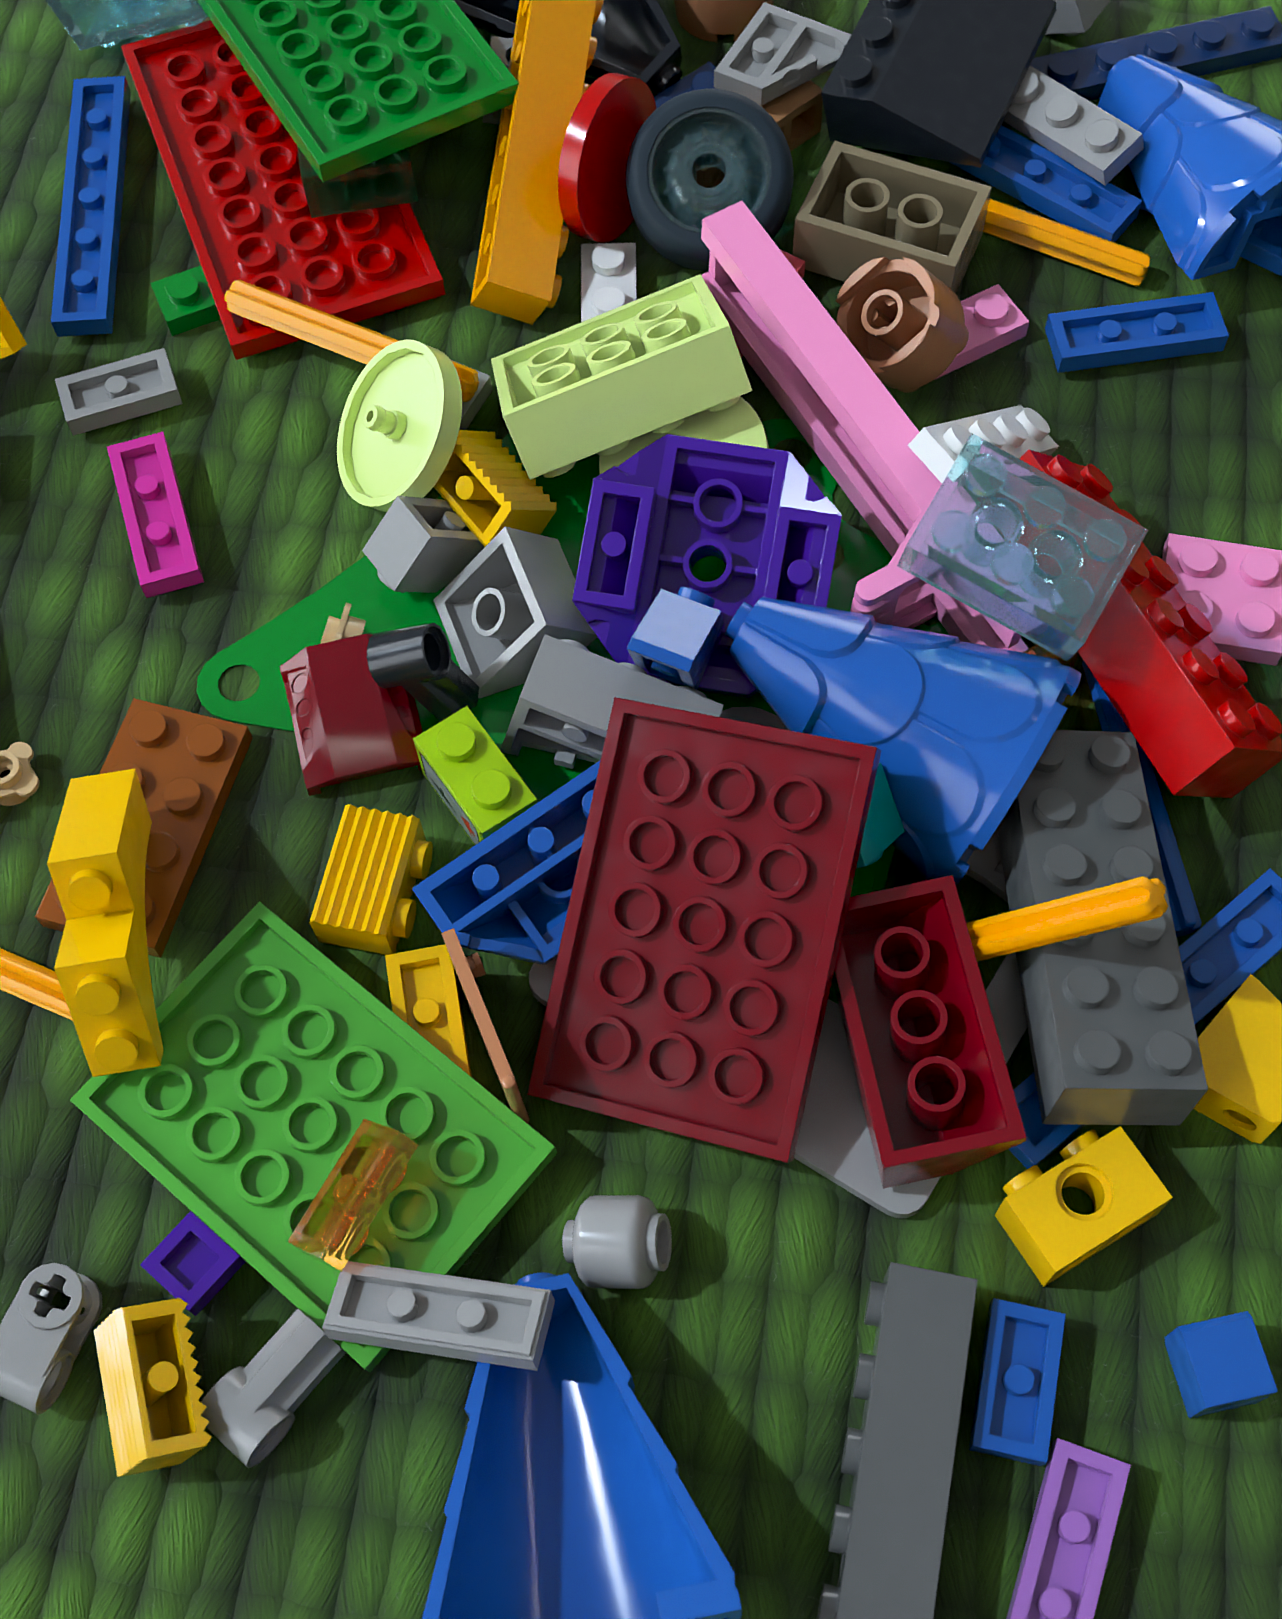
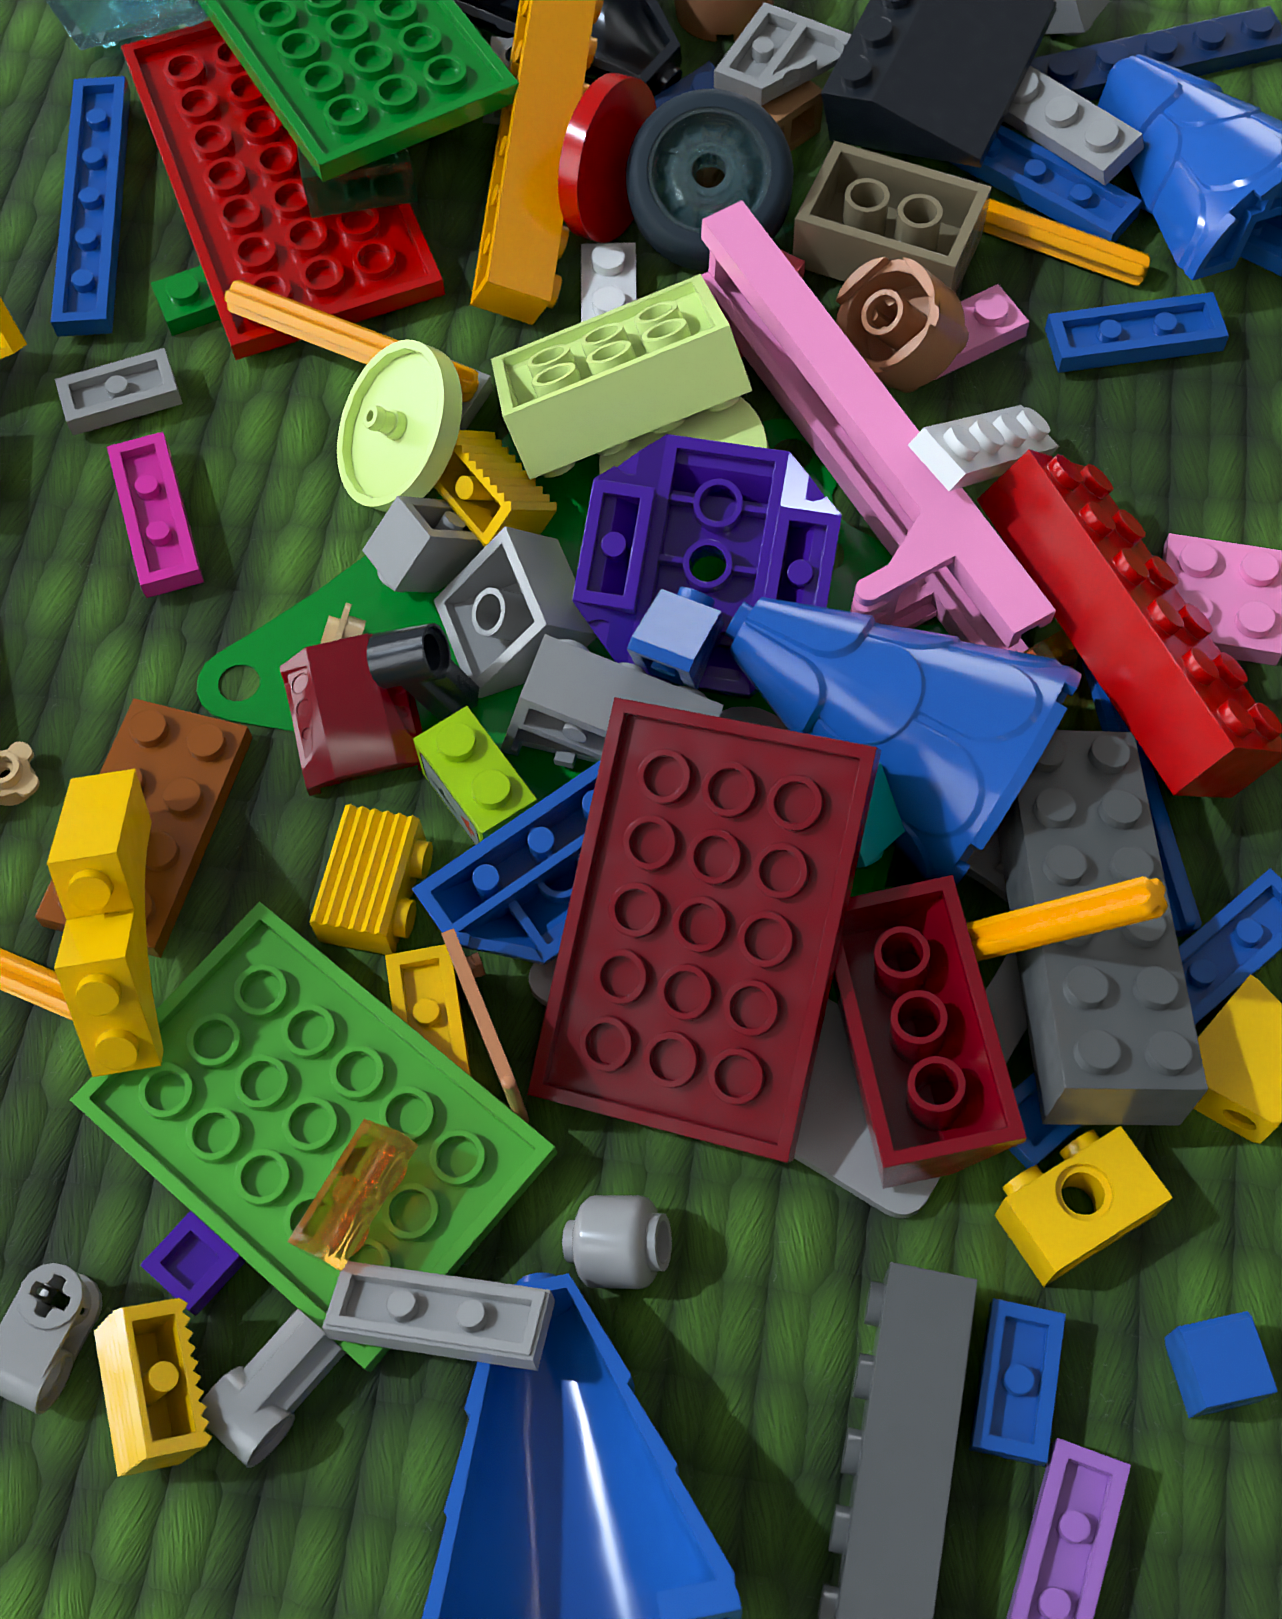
(1022, 547): clear light blue brick -> none

